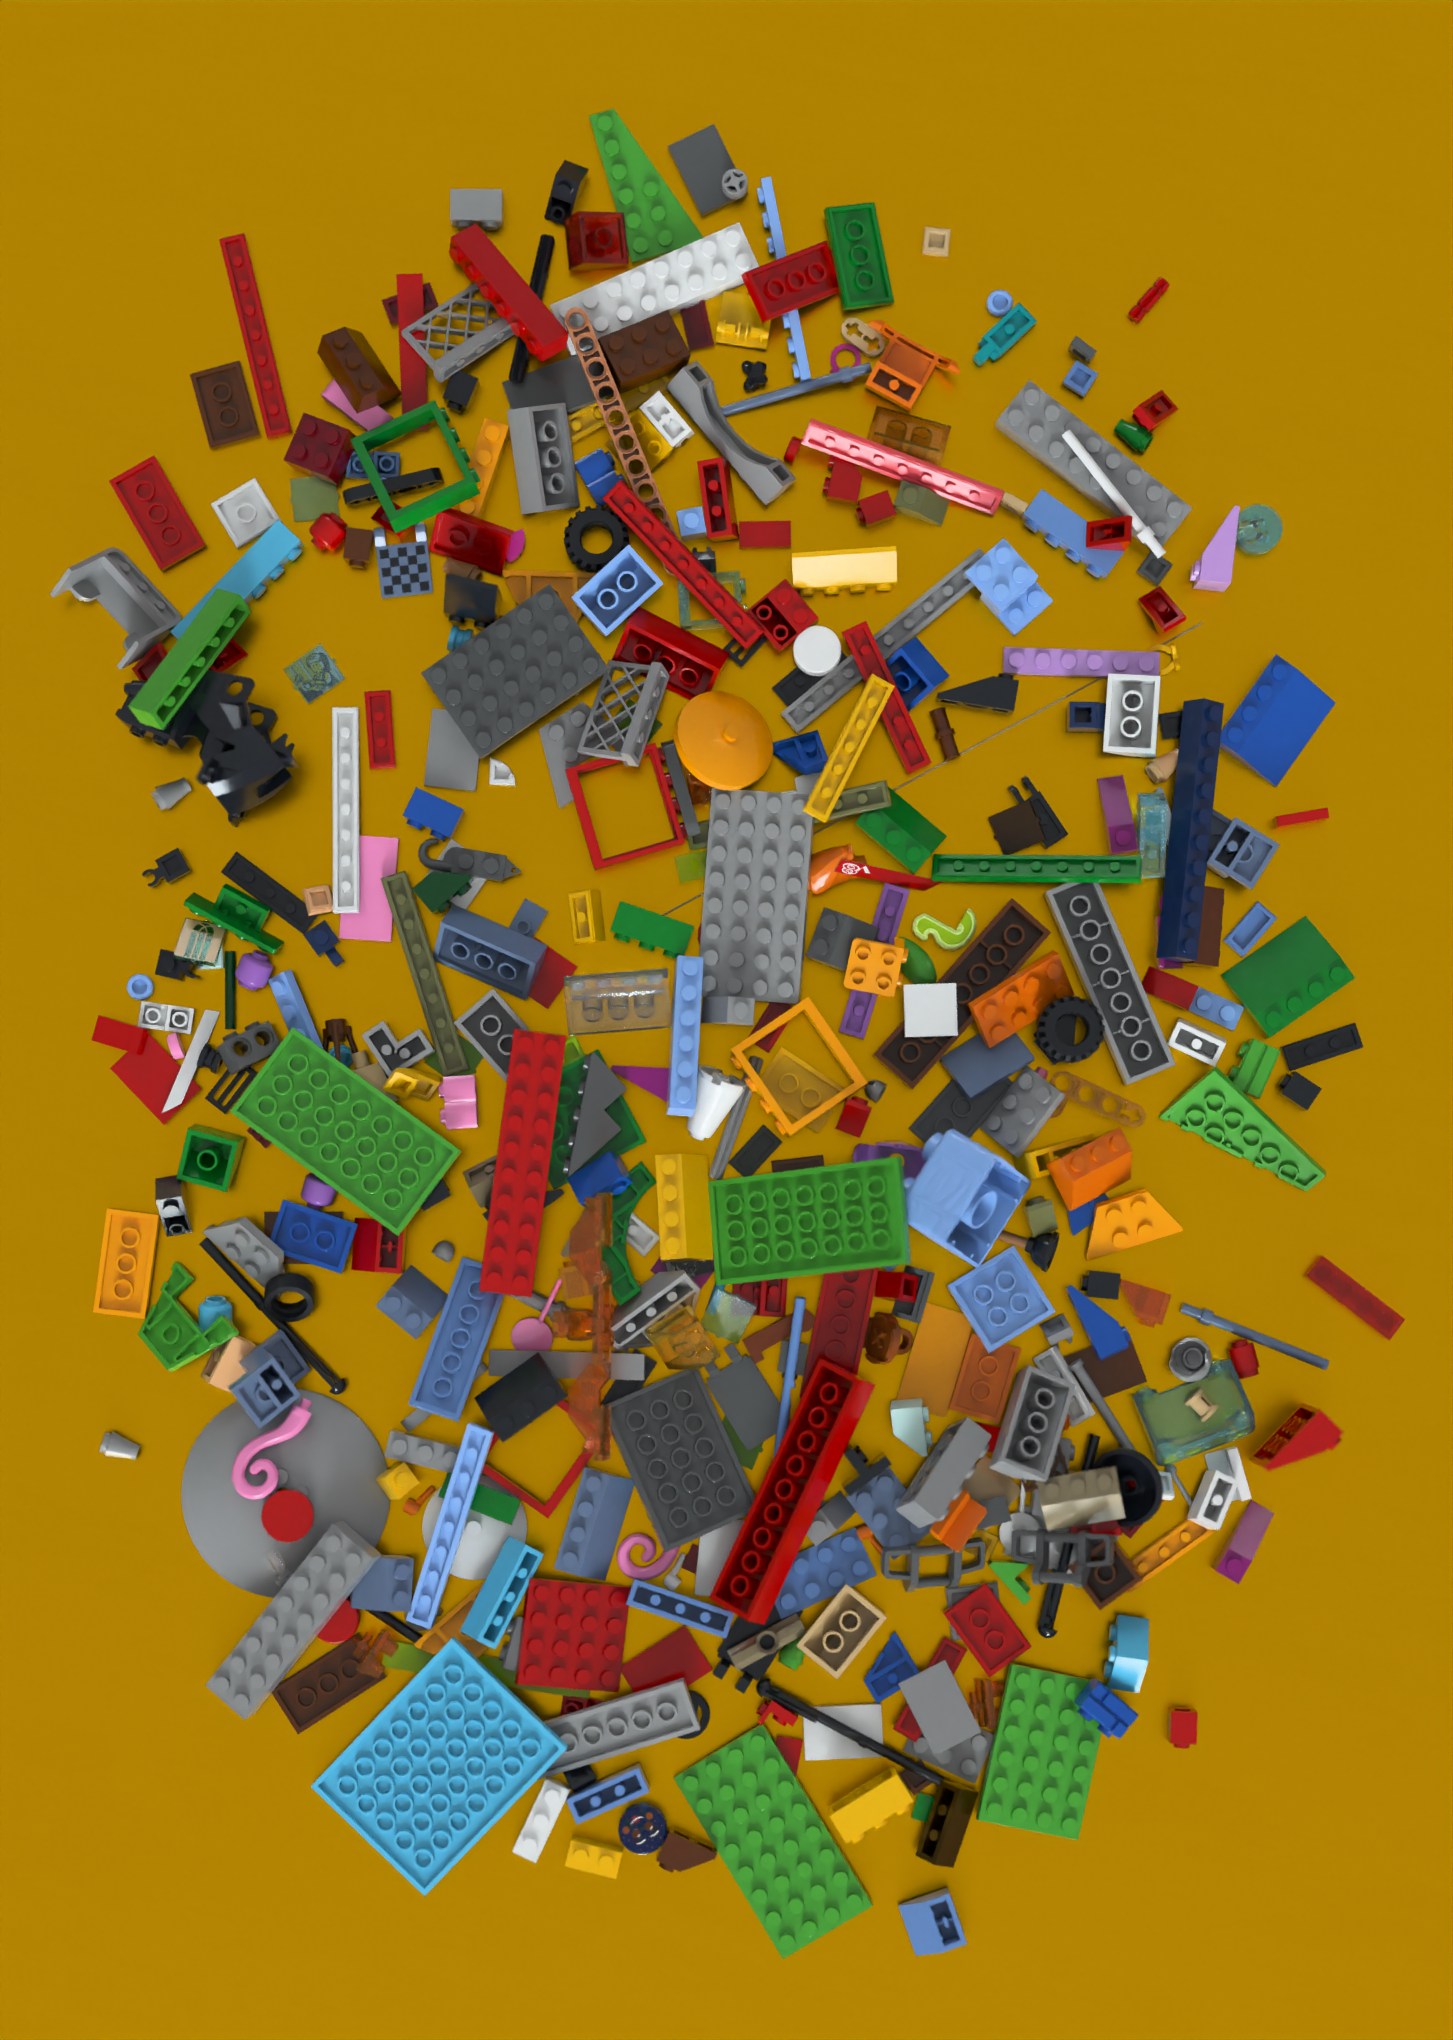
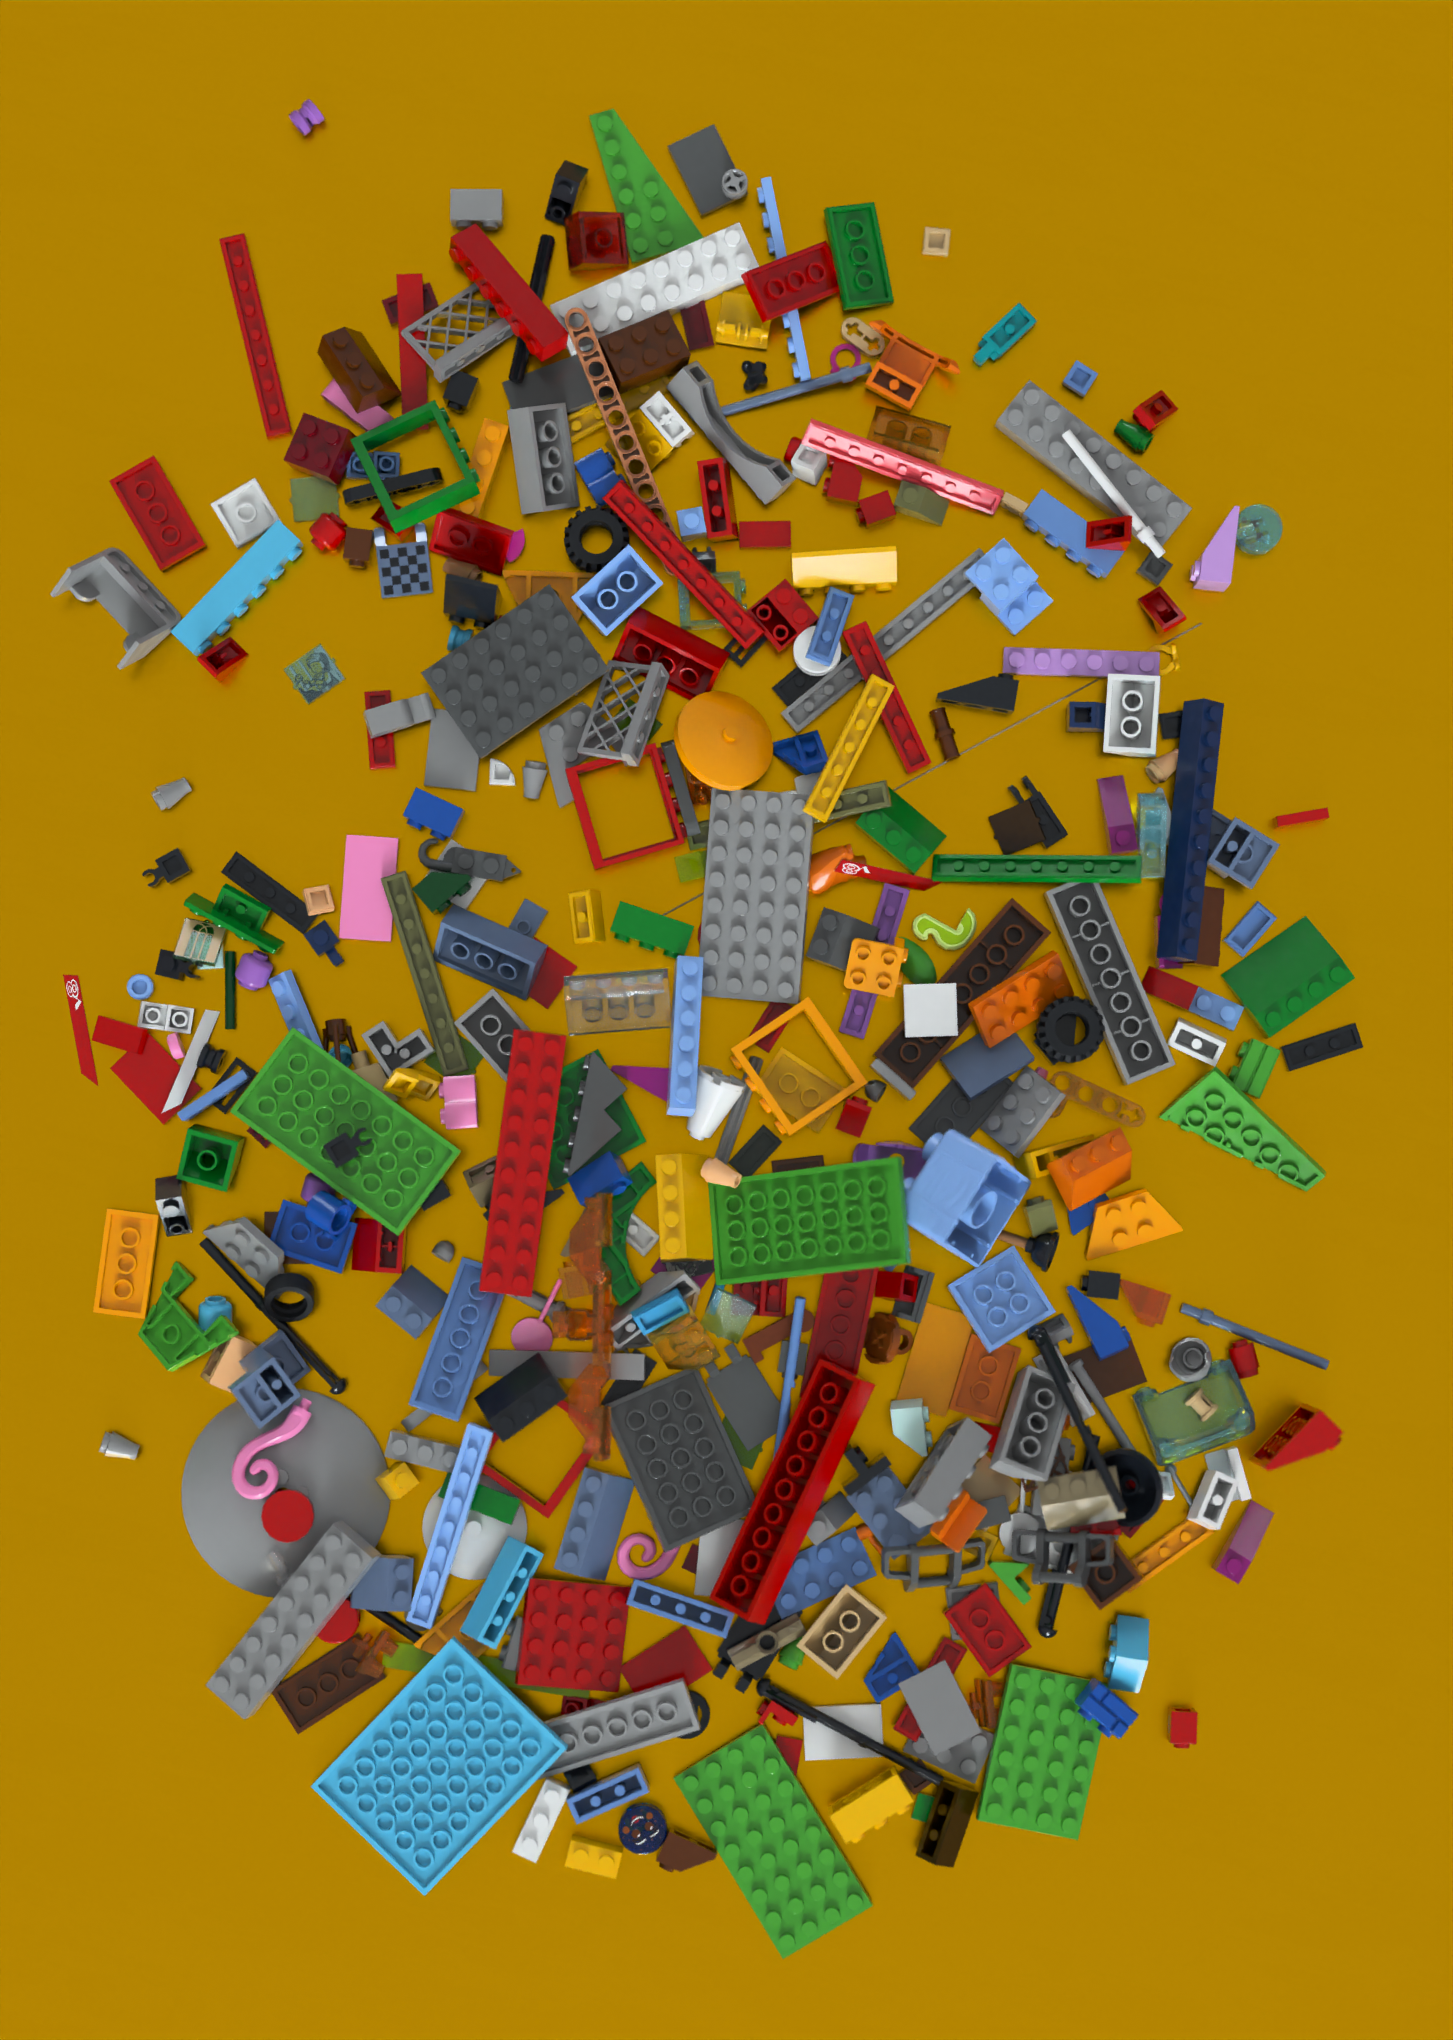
(80, 1027): none -> red sticker
(150, 662): red slope -> none
(189, 659): bright green brick -> none
(214, 1095): none -> medium blue tile
(225, 405): reddish brown tile -> none
(235, 757): black piece -> none
(251, 1051): dark grey brick -> none
(306, 117): none -> medium lavender wheel
(329, 1213): none -> blue piece
(344, 1149): none -> black plate
(346, 810): white tile -> none
(398, 715): none -> light grey piece
(412, 1507): orange hand -> none
(533, 778): none -> light grey cone
(573, 1051): lime tile -> none
(660, 1311): none -> dark azure tile
(671, 1579): white hand -> none
(719, 1173): none -> light nougat cone
(728, 1011): light grey slope -> none
(809, 464): none -> white panel
(829, 626): none -> medium blue tile
(892, 1079): none -> light grey tile
(915, 672): blue slope -> none
(932, 1923): medium blue slope -> none
(999, 303): light blue tile -> none
(1061, 1378): none -> black bar
(1082, 350): dark grey tile -> none
(1148, 299): red axle -> none
(1275, 720): blue slope -> none
(1298, 1090): black brick -> none
(1355, 1297): clear red plate -> none

